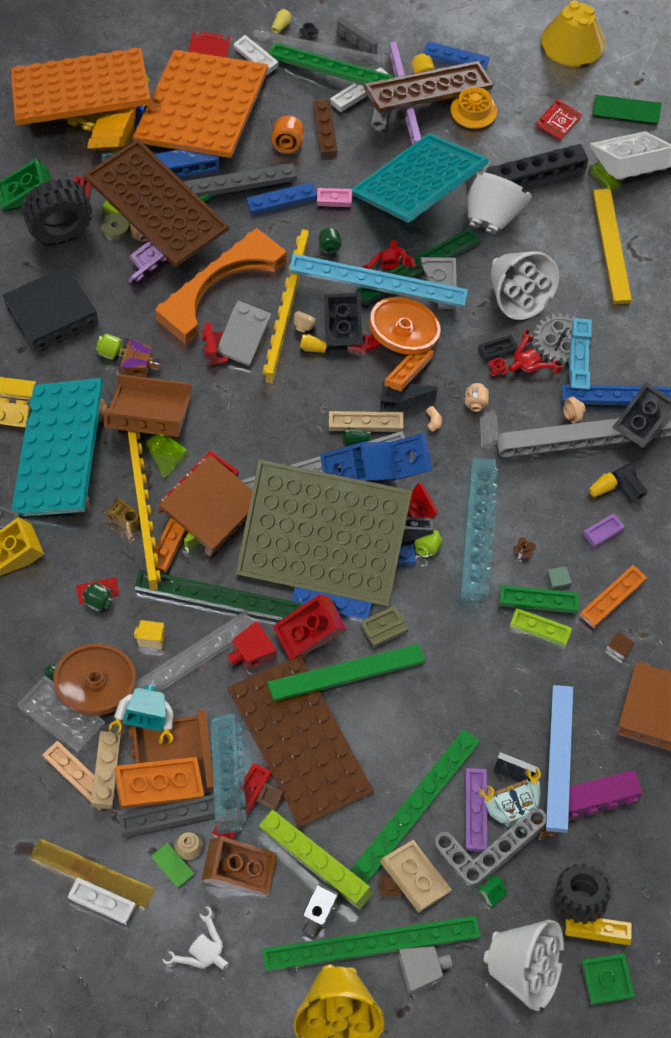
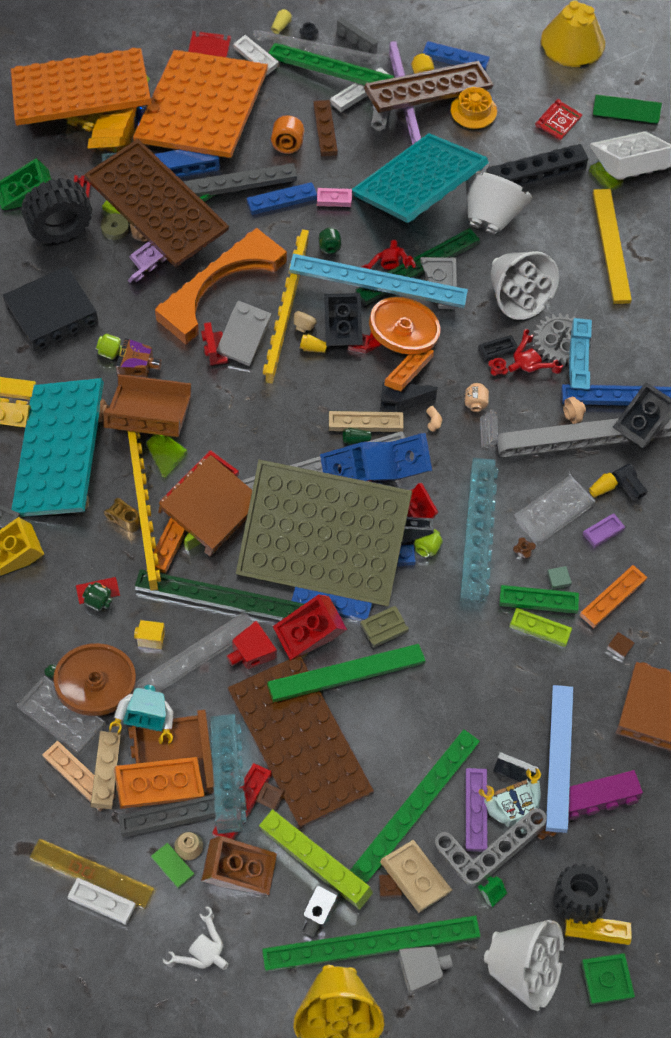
(554, 509): none -> clear plate

